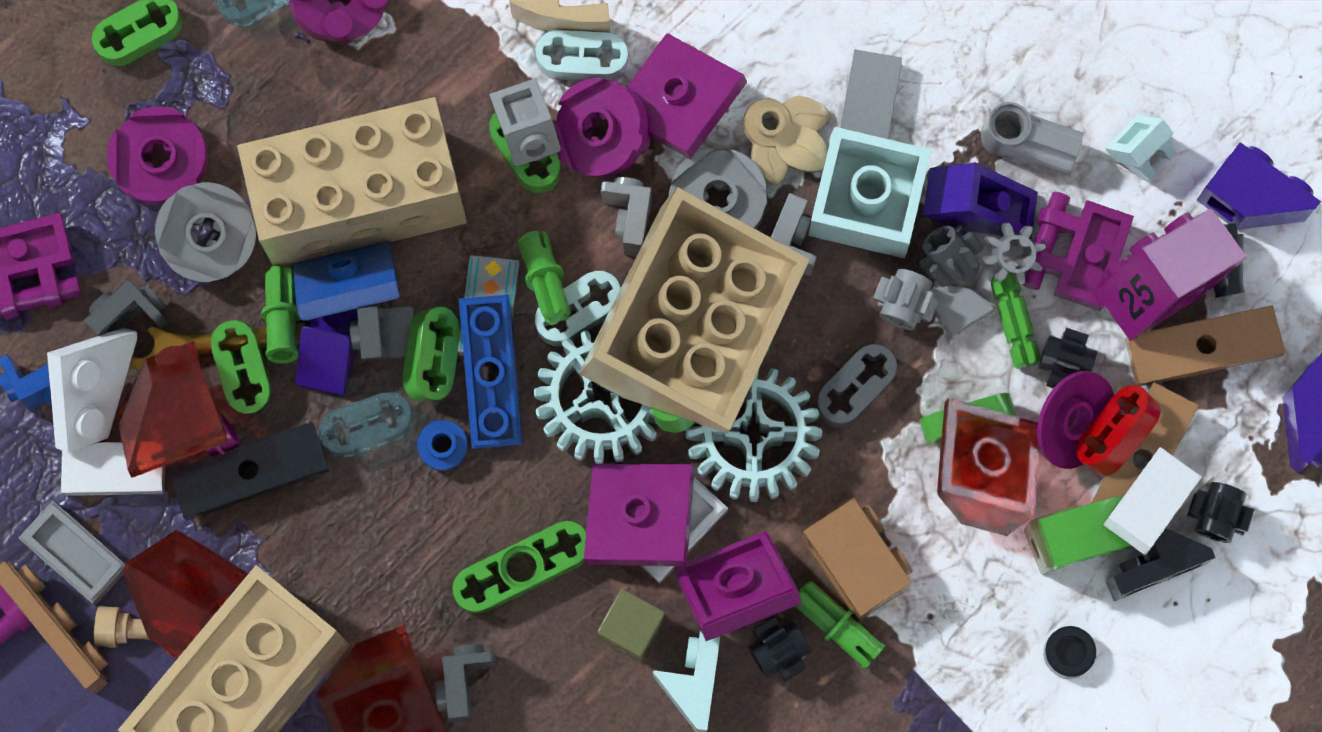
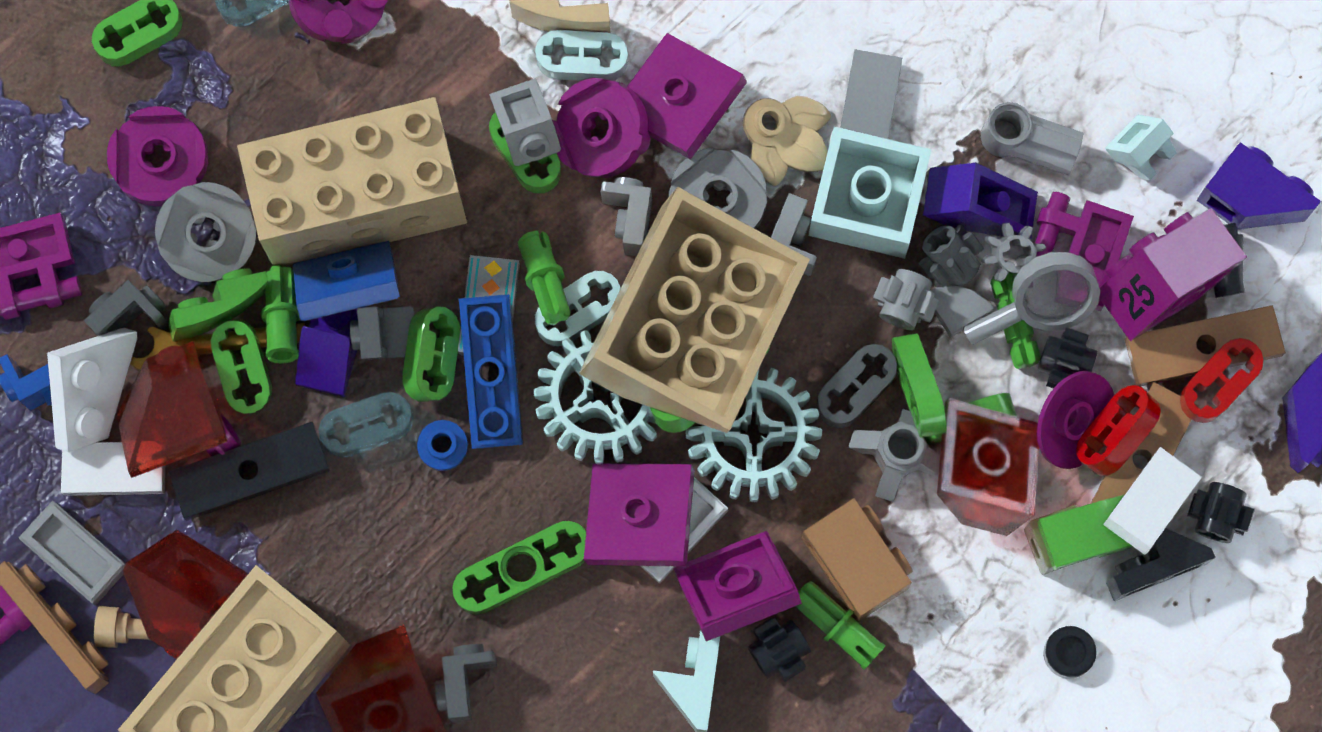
(231, 298): none -> bright green slope
(631, 625): olive piece -> none
(897, 453): none -> light grey rock
(919, 385): none -> bright green beam
(1047, 294): none -> light grey piece
(1212, 372): none -> red beam

